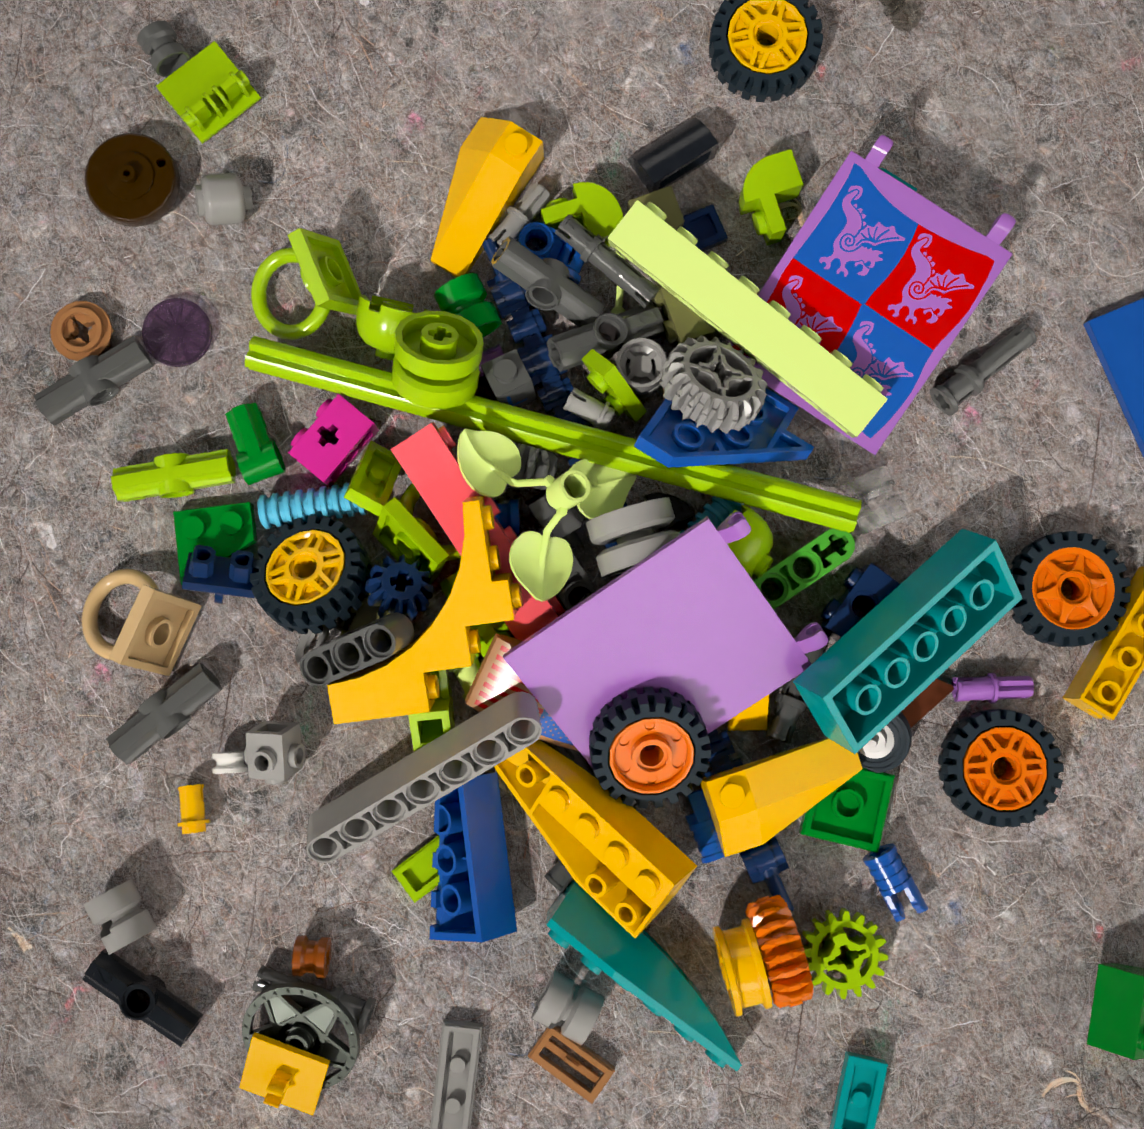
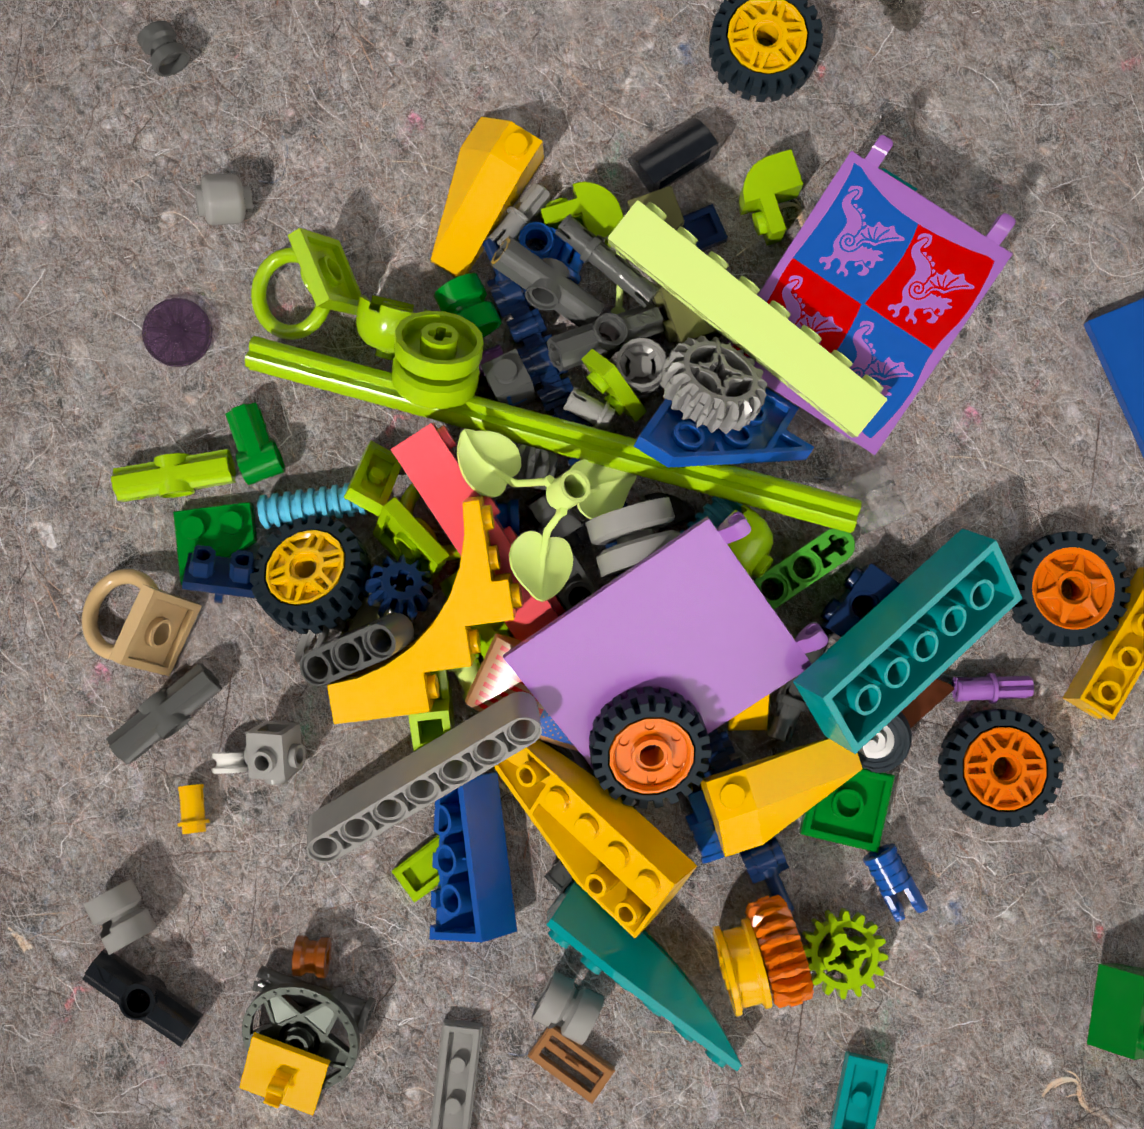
(65, 329): medium nougat gear -> none
(93, 380): dark grey piece -> none
(132, 179): dark brown wheel -> none
(208, 92): lime hinge -> none
(324, 458): dark pink brick -> none
(970, 378): dark grey pin -> none

